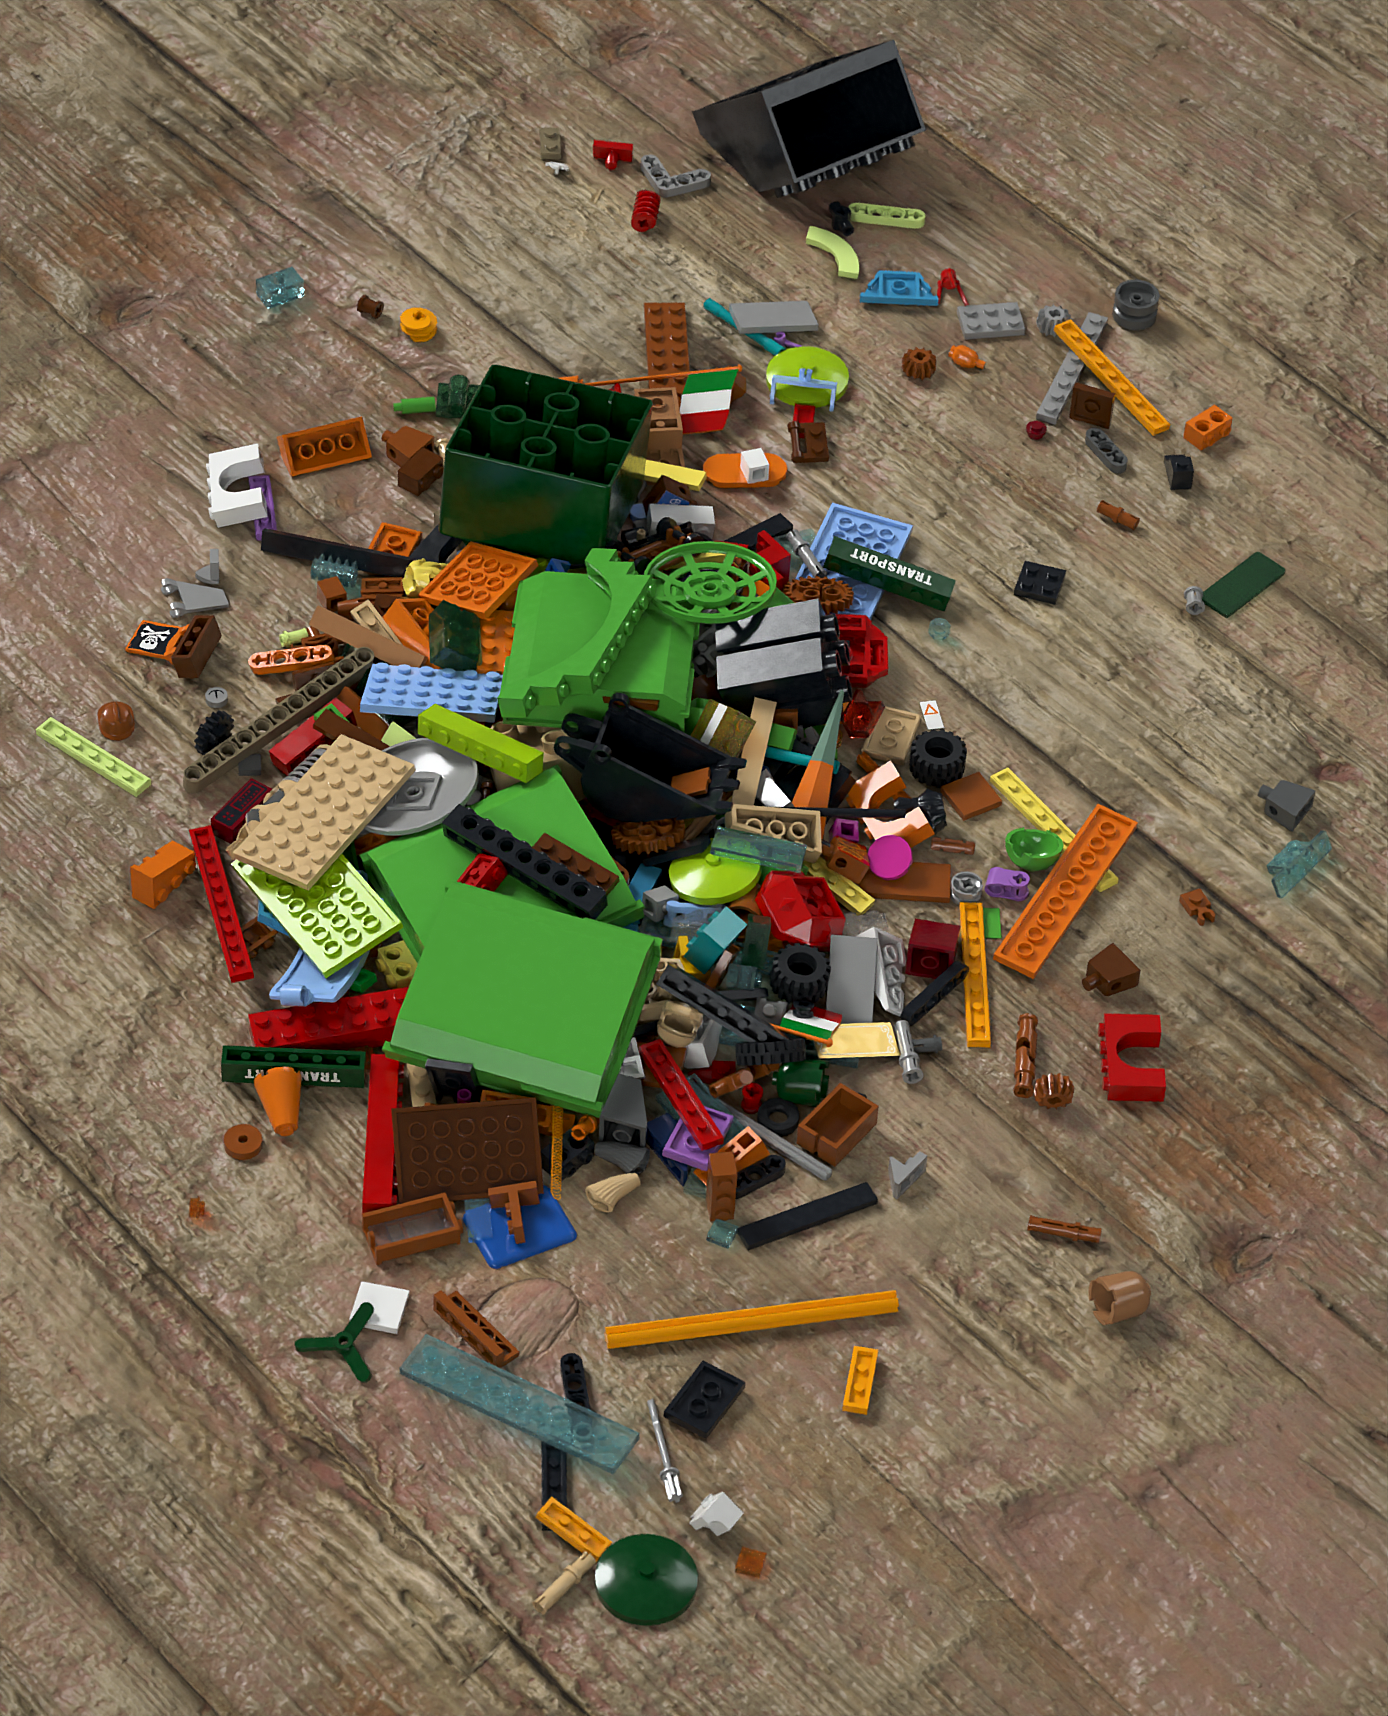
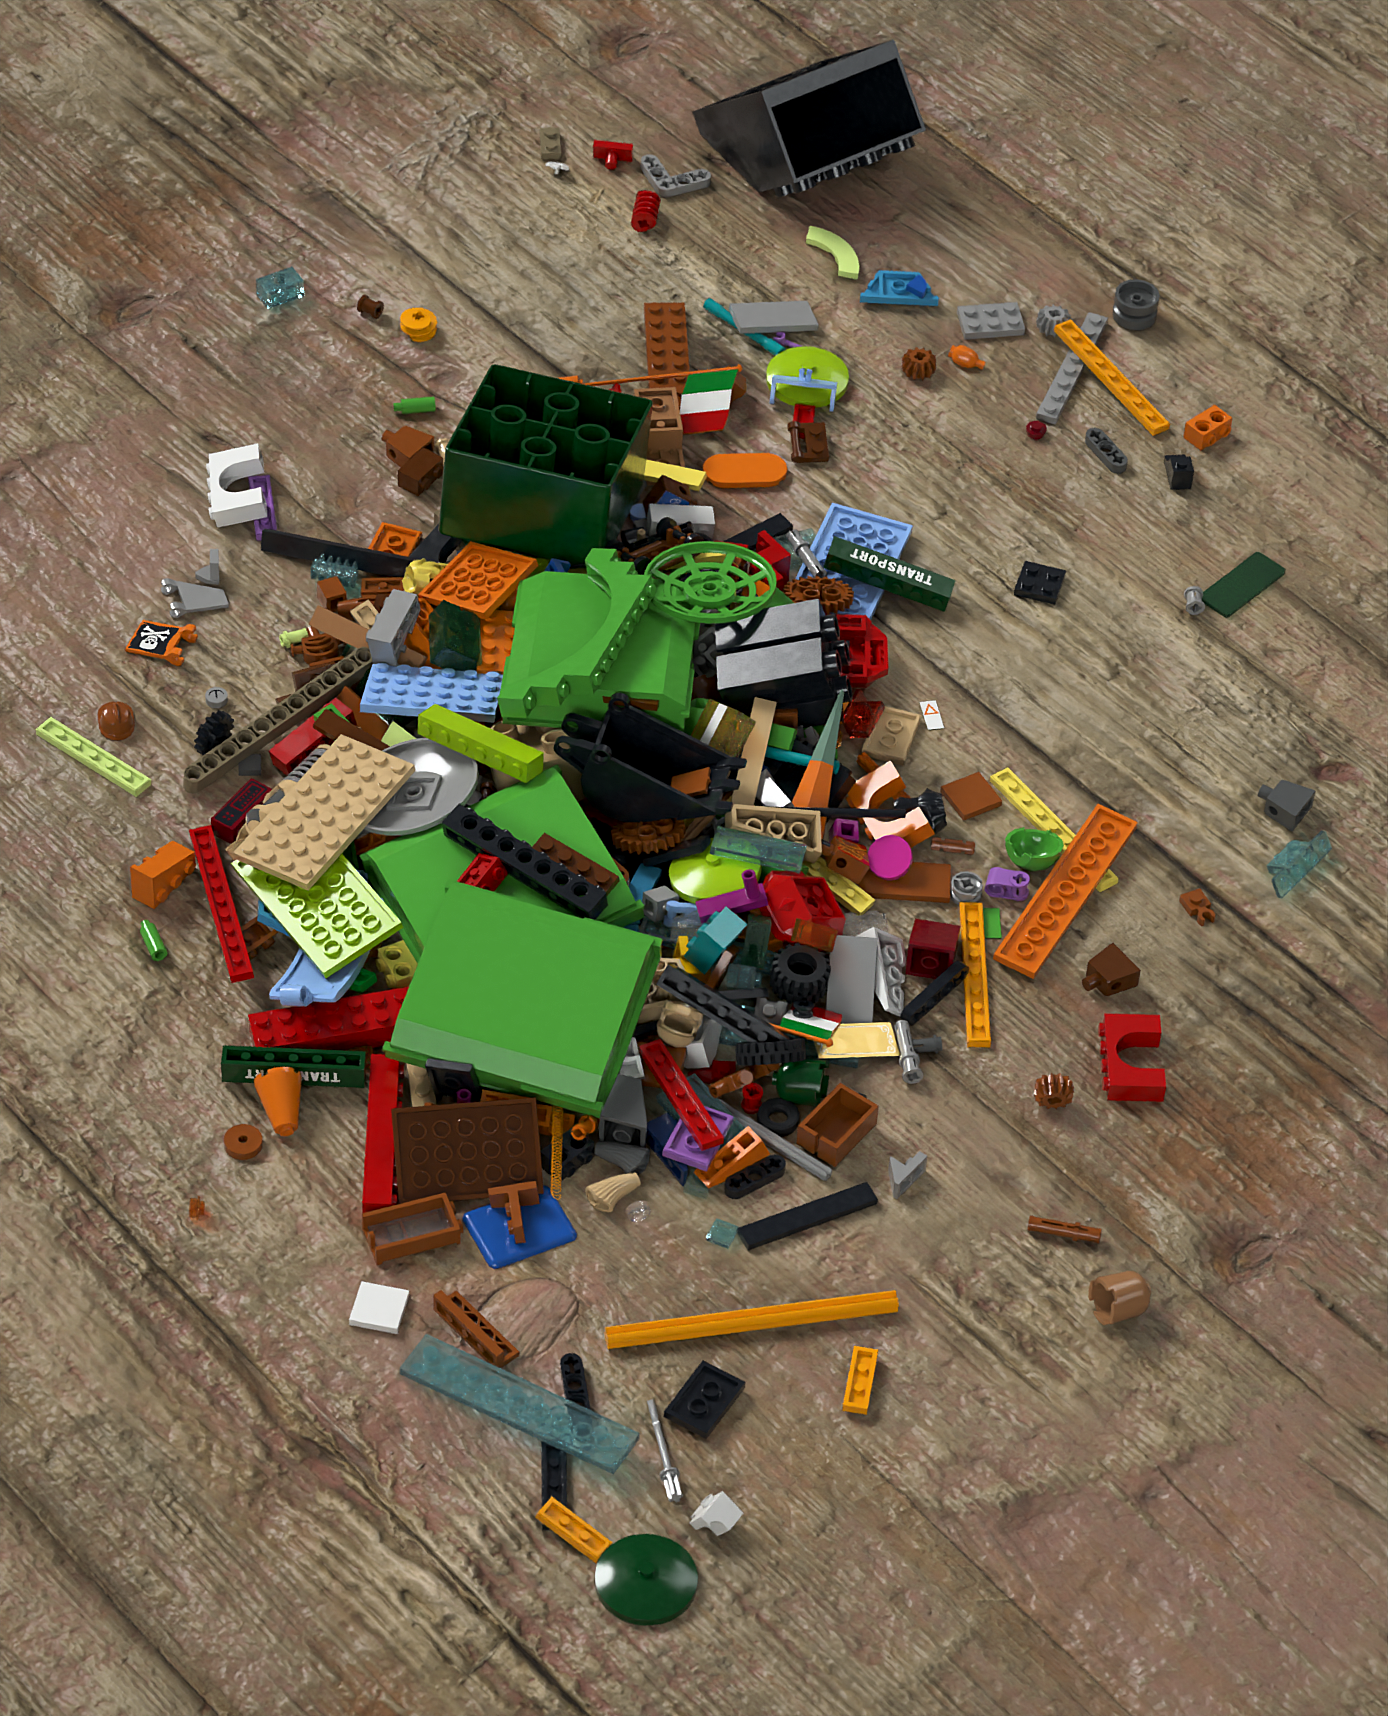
(153, 940): none -> bright green cylinder
(196, 646): reddish brown brick -> none
(291, 657): orange beam -> none
(324, 446): orange slope -> none
(348, 1350): dark green piece -> none
(391, 627): none -> light grey wedge
(454, 397): clear green plate -> none
(478, 1219): clear light blue tile -> none
(571, 1576): tan pin -> none
(638, 1211): none -> clear tile
(721, 1186): dark orange brick -> none
(738, 901): none -> magenta piece
(750, 1562): clear orange tile -> none
(754, 465): white brick -> none
(814, 935): none -> clear orange tile
(841, 218): black axle -> none
(914, 217): yellowish green beam -> none
(917, 286): none -> blue tile
(937, 758): black tyre -> none
(939, 629): clear light blue tile -> none
(950, 281): red plant -> none
(1025, 1055): dark orange piece -> none
(1092, 405): reddish brown plate -> none
(1118, 515): dark orange pin -> none

